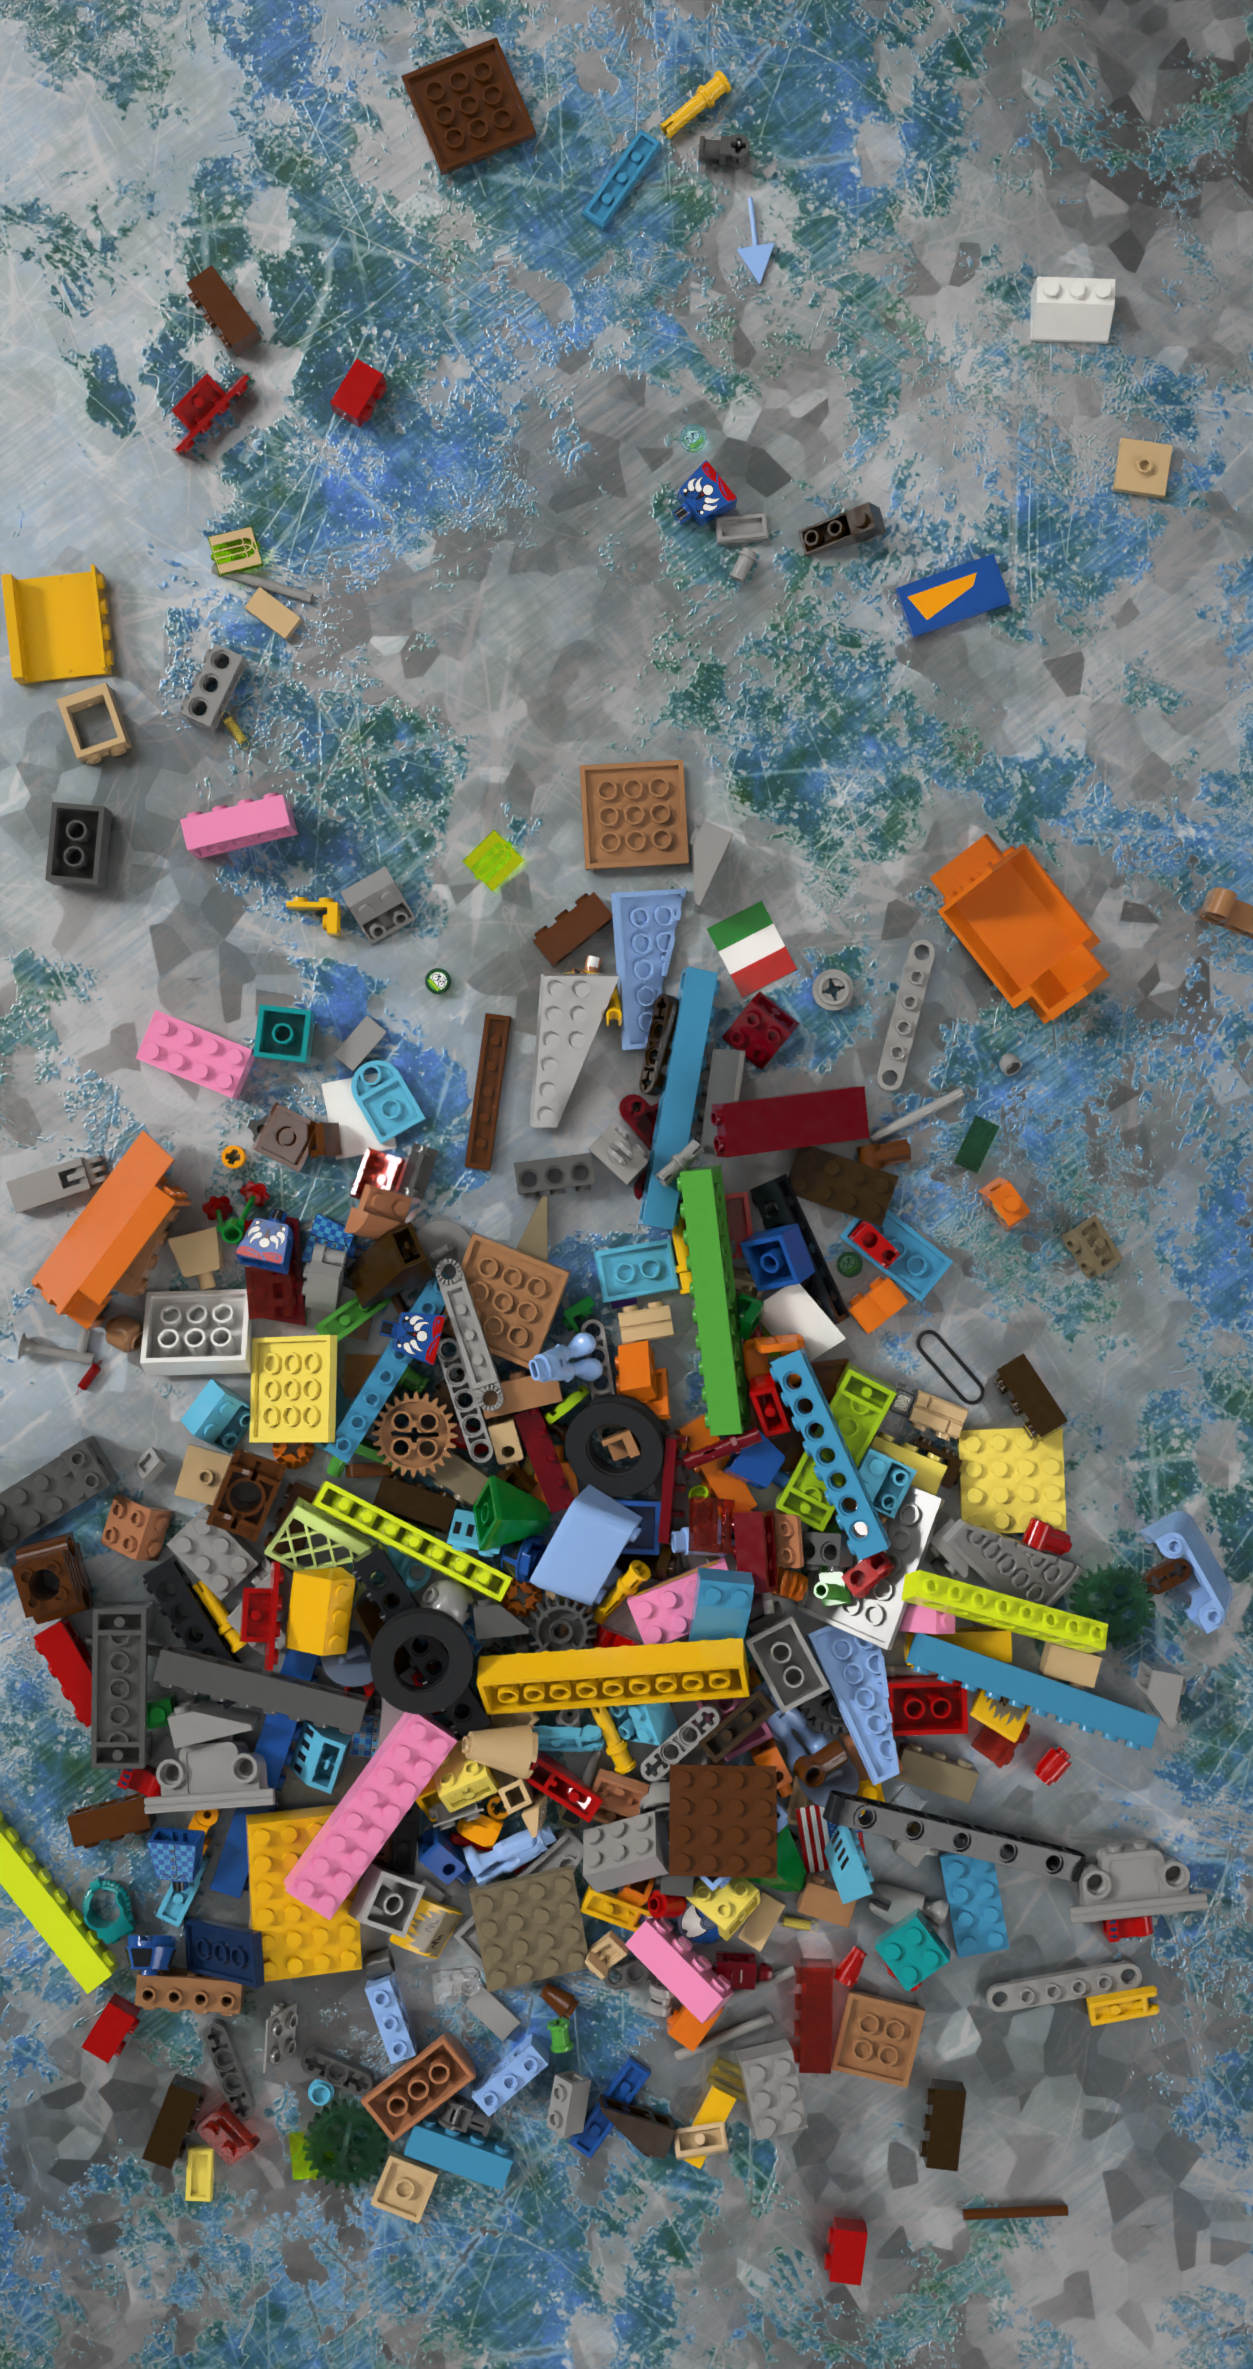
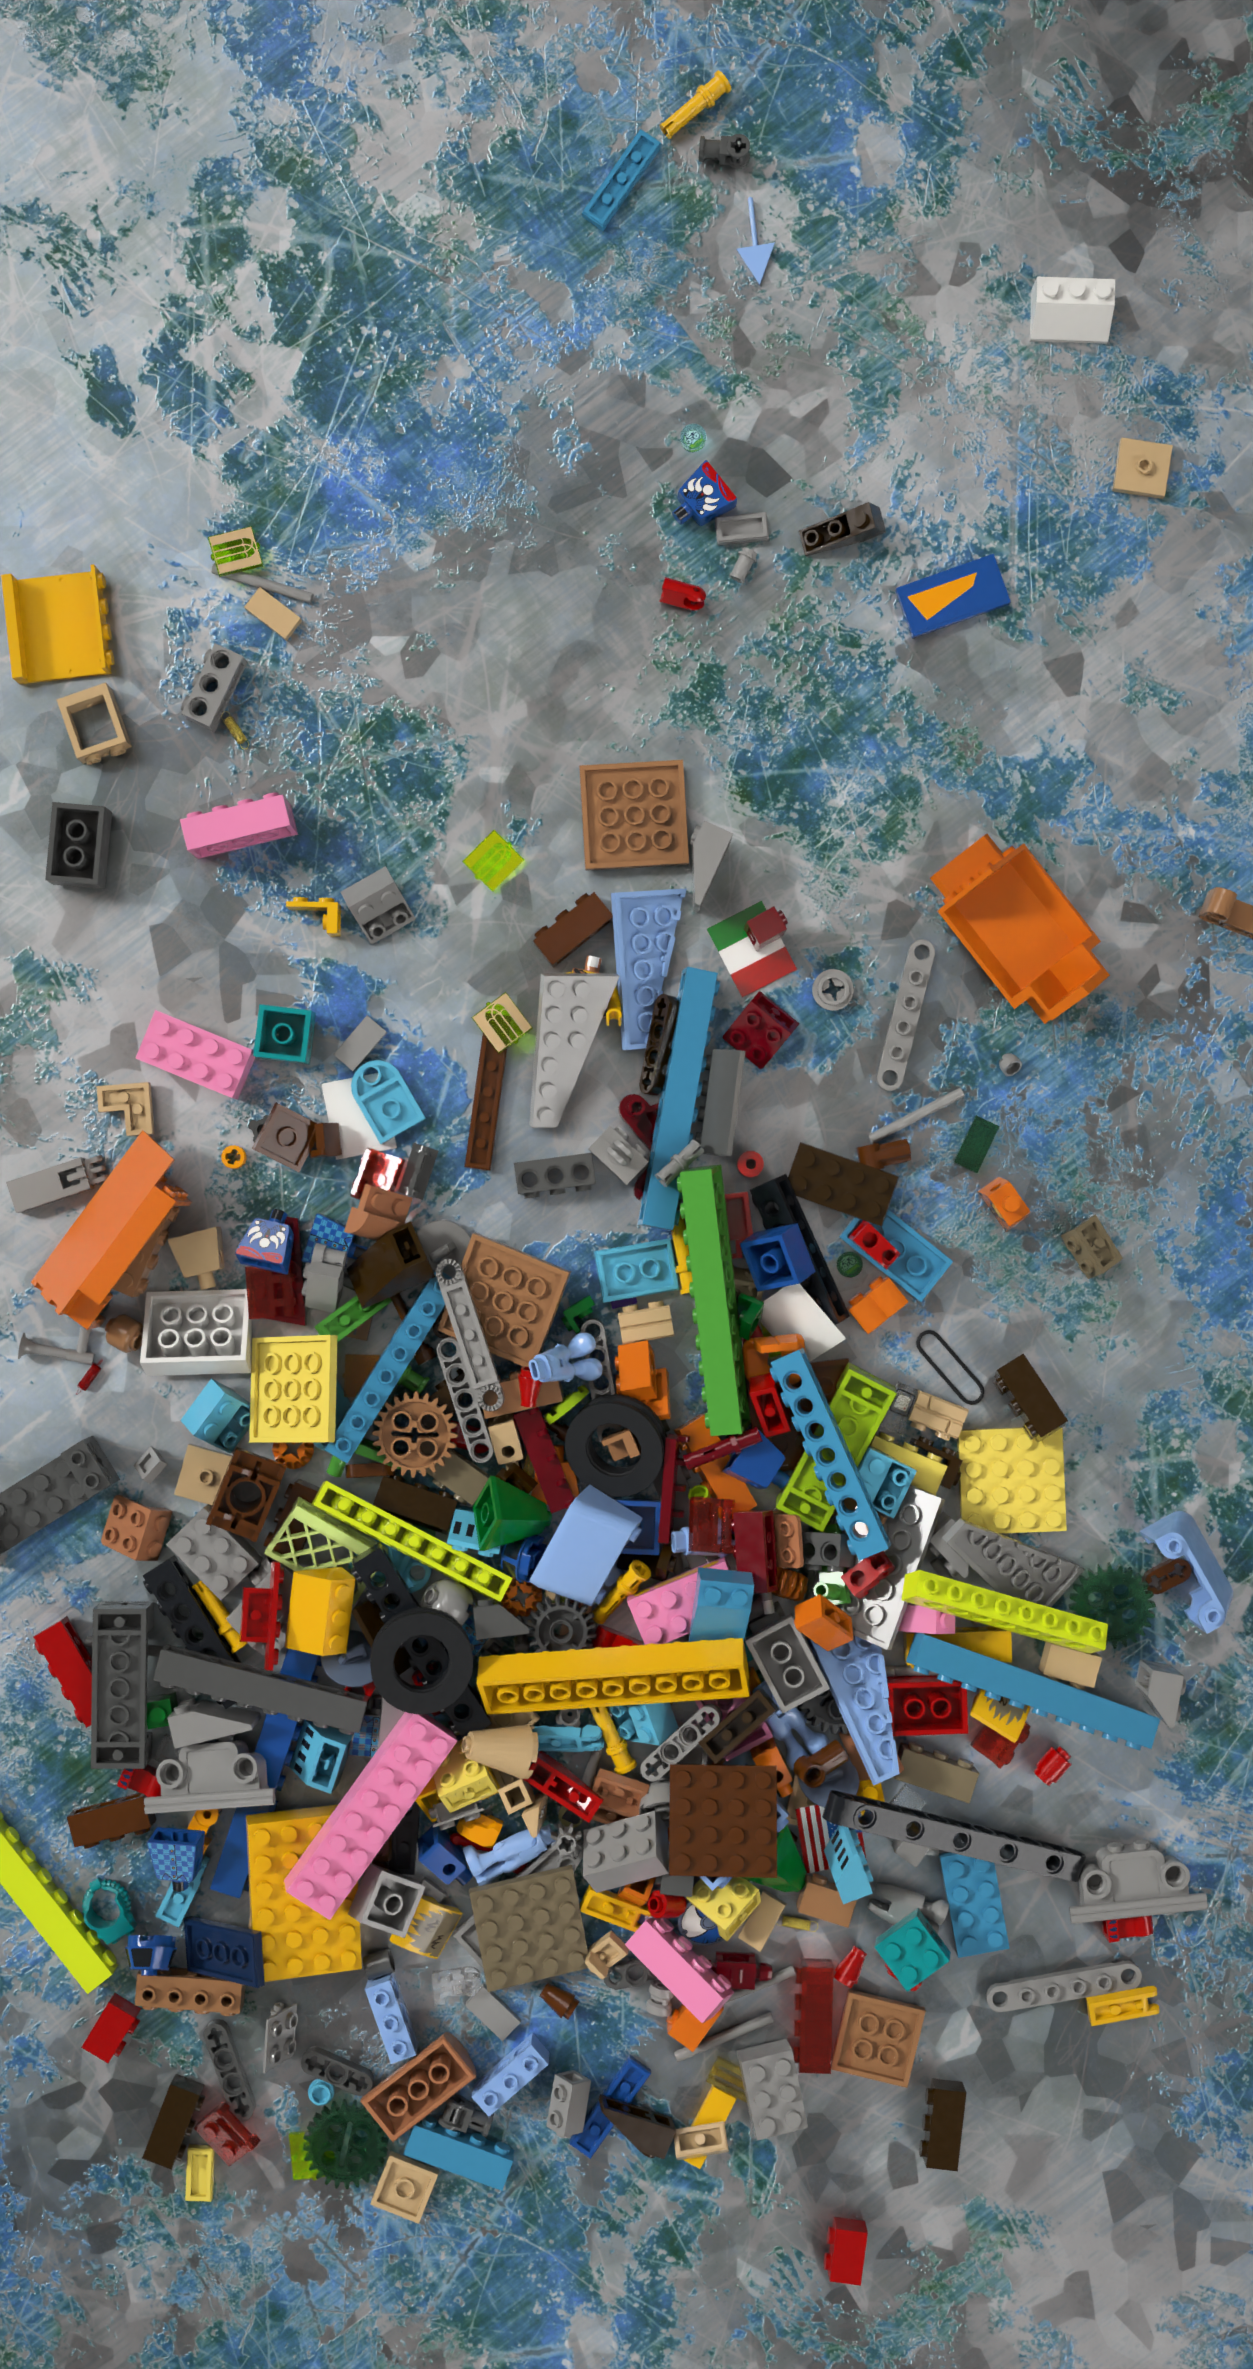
(65, 1559): reddish brown piece -> none
(134, 1100): none -> tan plate
(201, 405): red bracket -> none
(219, 1208): plant -> none
(223, 311): reddish brown brick -> none
(359, 393): red brick -> none
(415, 1335): torso -> none
(438, 981): tile -> none
(468, 106): reddish brown plate -> none
(501, 1814): light orange bush -> none
(502, 1022): none -> piece
(528, 1388): none -> red cone
(535, 1237): dark tan slope -> none
(560, 2035): bright green bush -> none
(562, 1846): none -> light grey gear
(682, 594): none -> red piece
(741, 1164): none -> red brick
(766, 927): none -> dark red brick
(790, 1121): dark red brick -> none
(823, 1622): none -> orange brick
(1015, 2212): reddish brown bar -> none
(1044, 1536): red piece -> none

